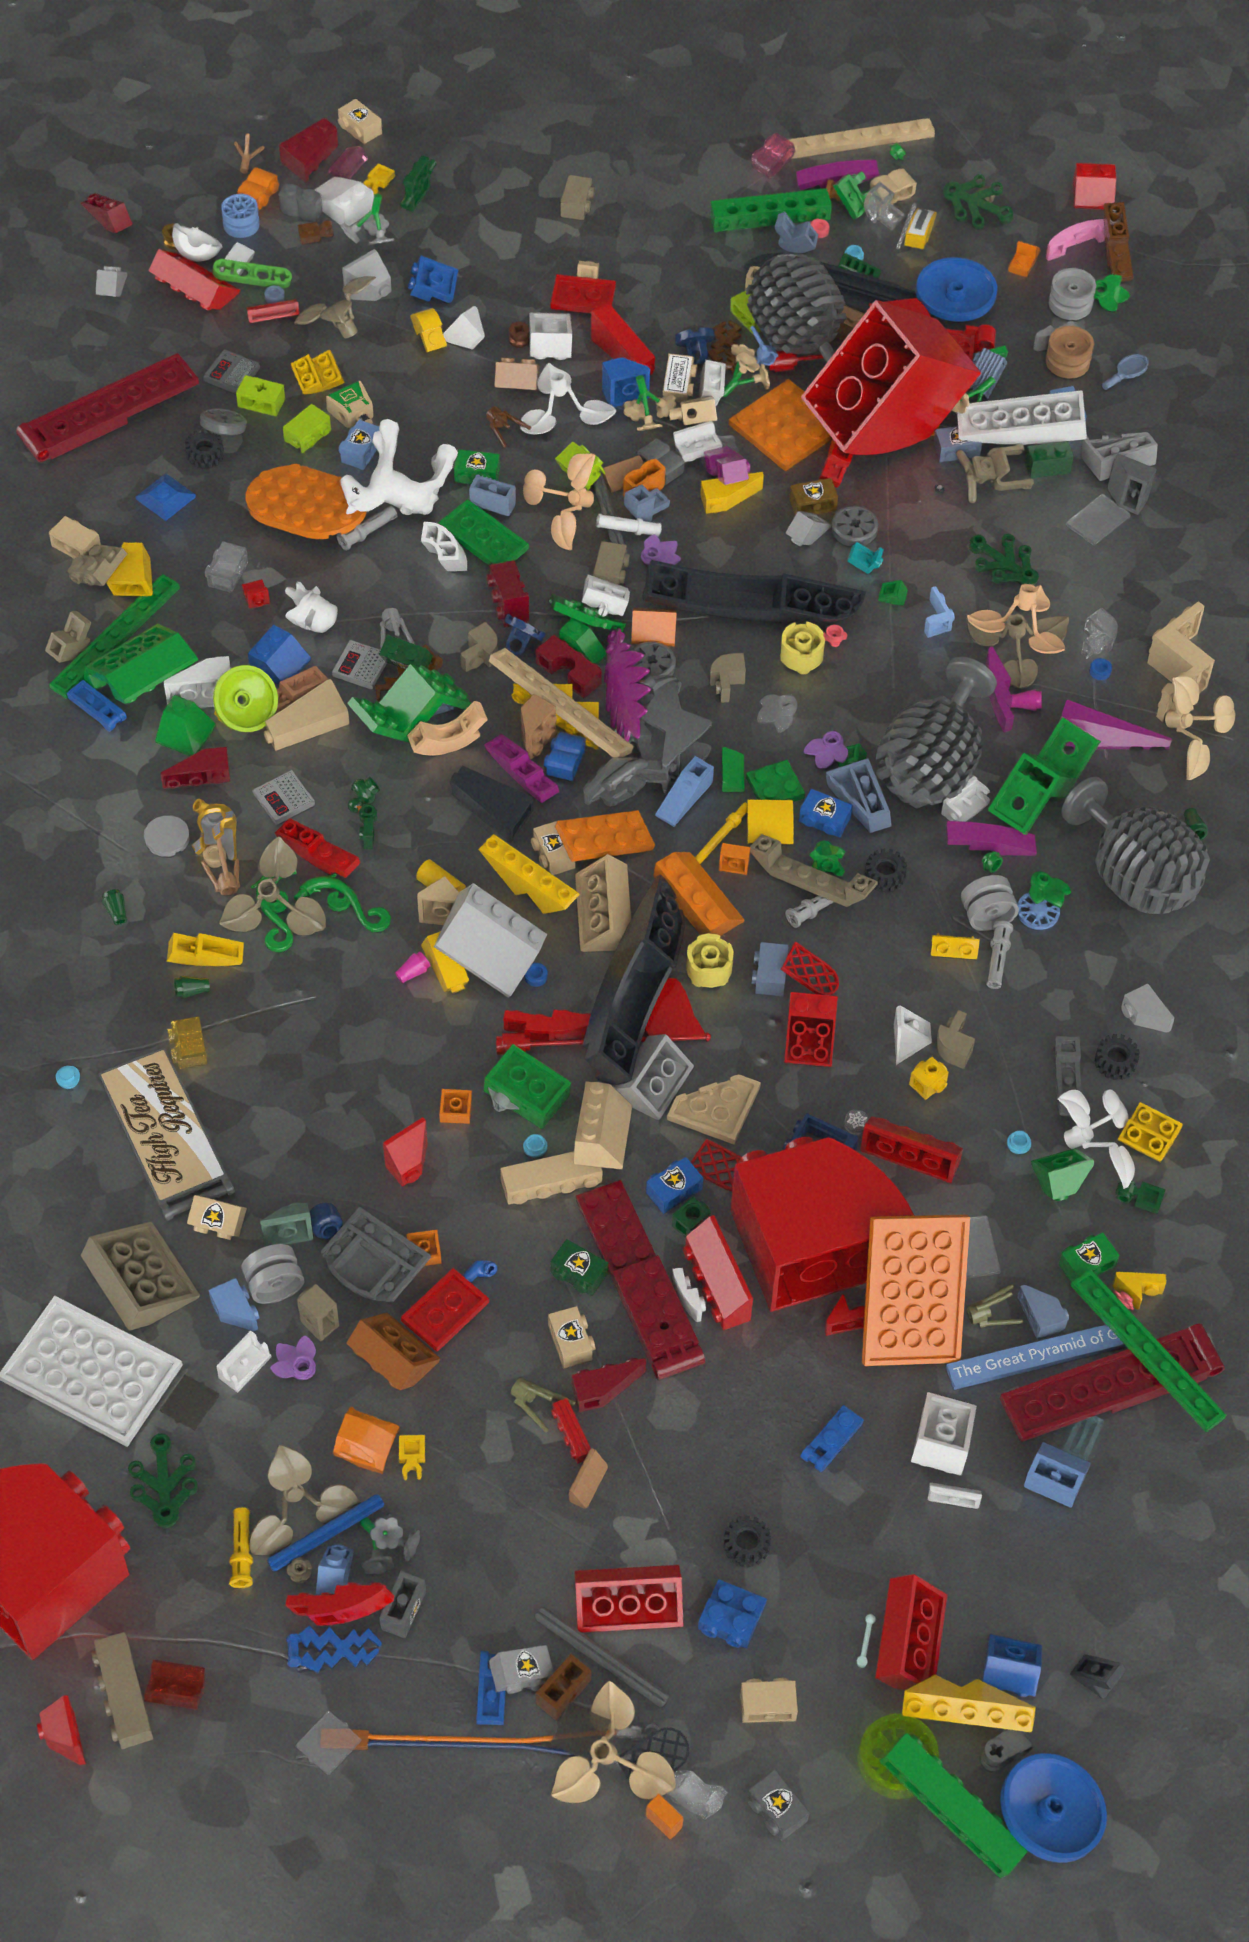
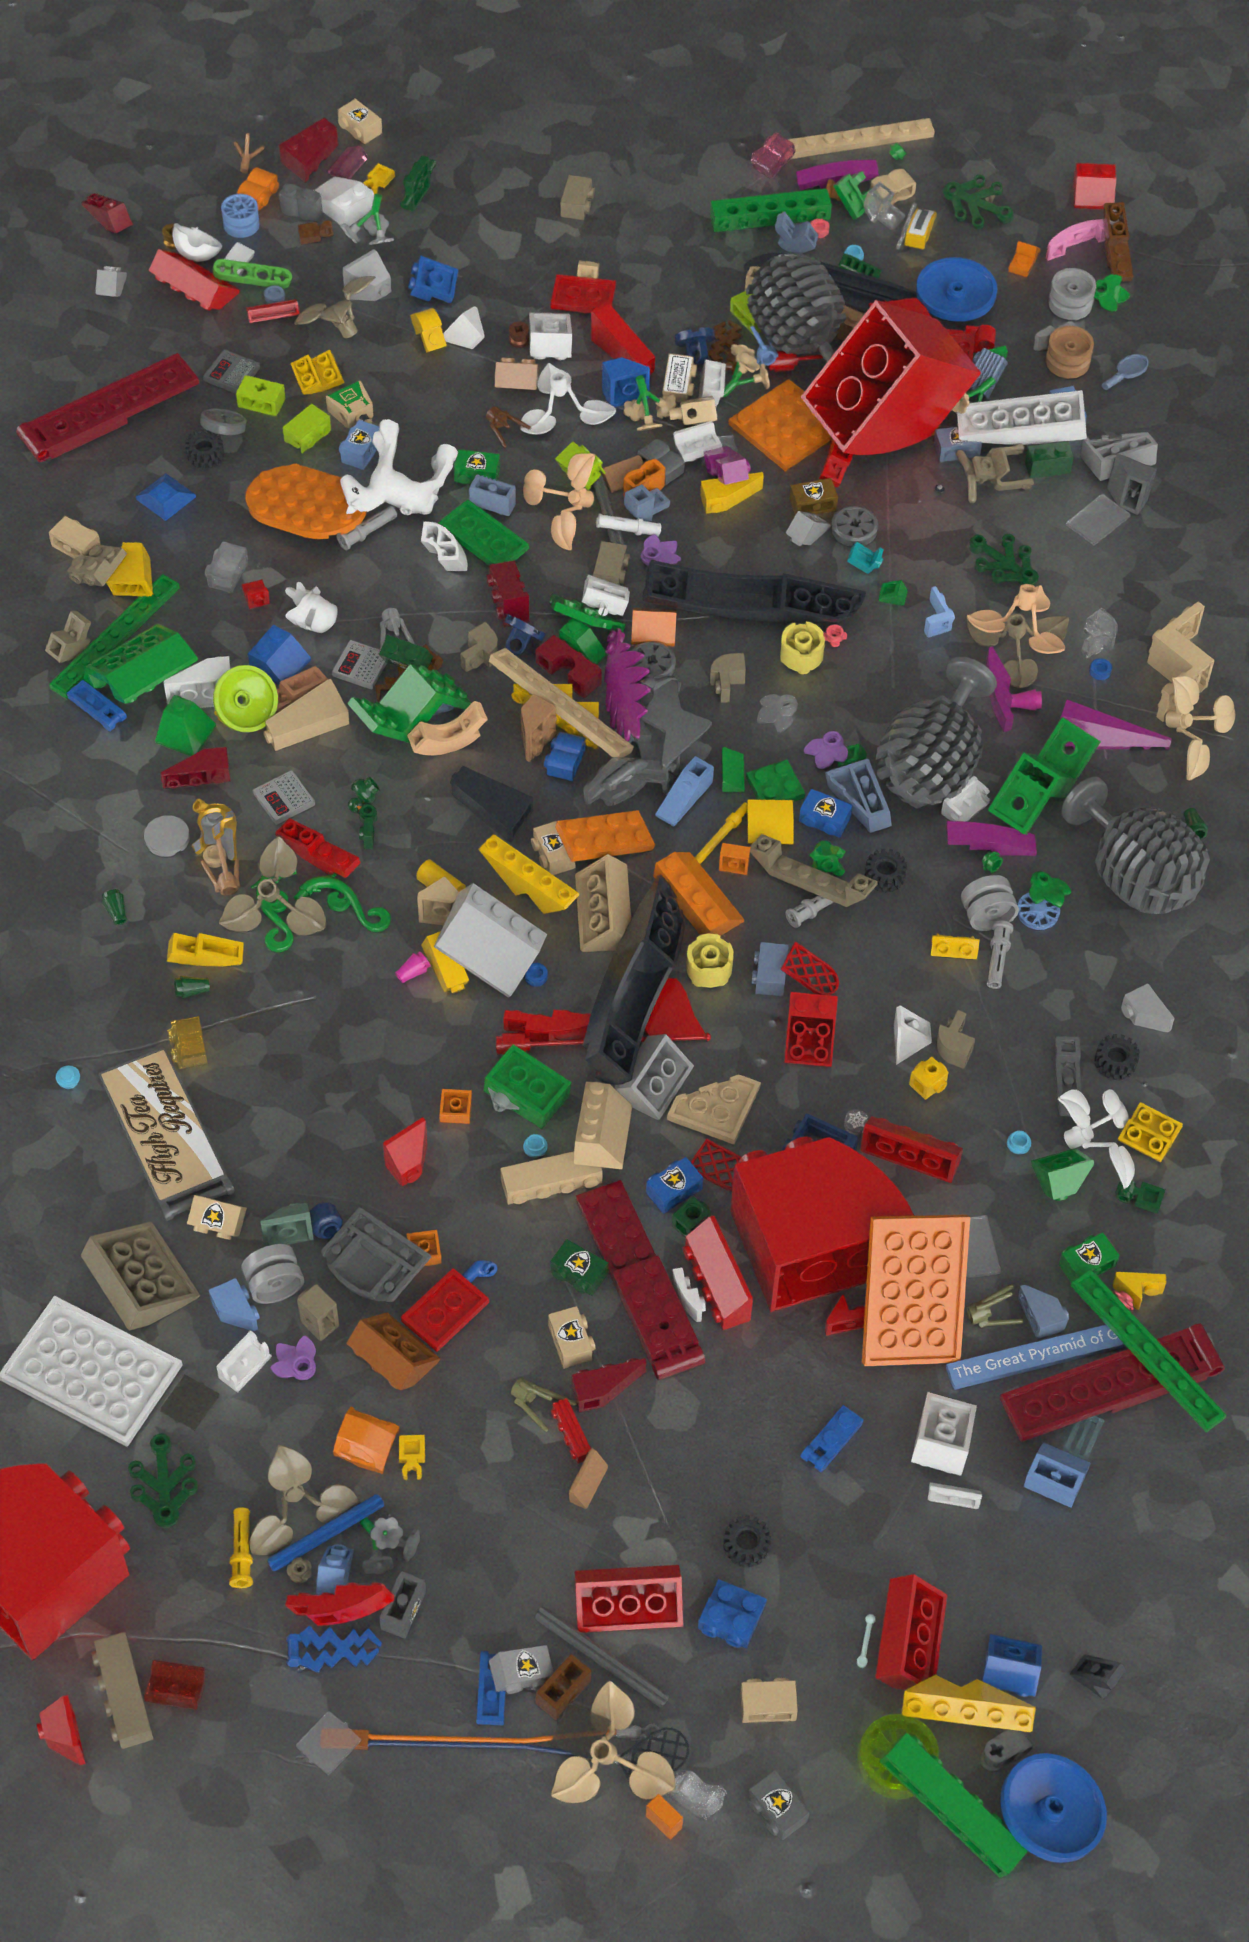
(521, 768): magenta slope -> none

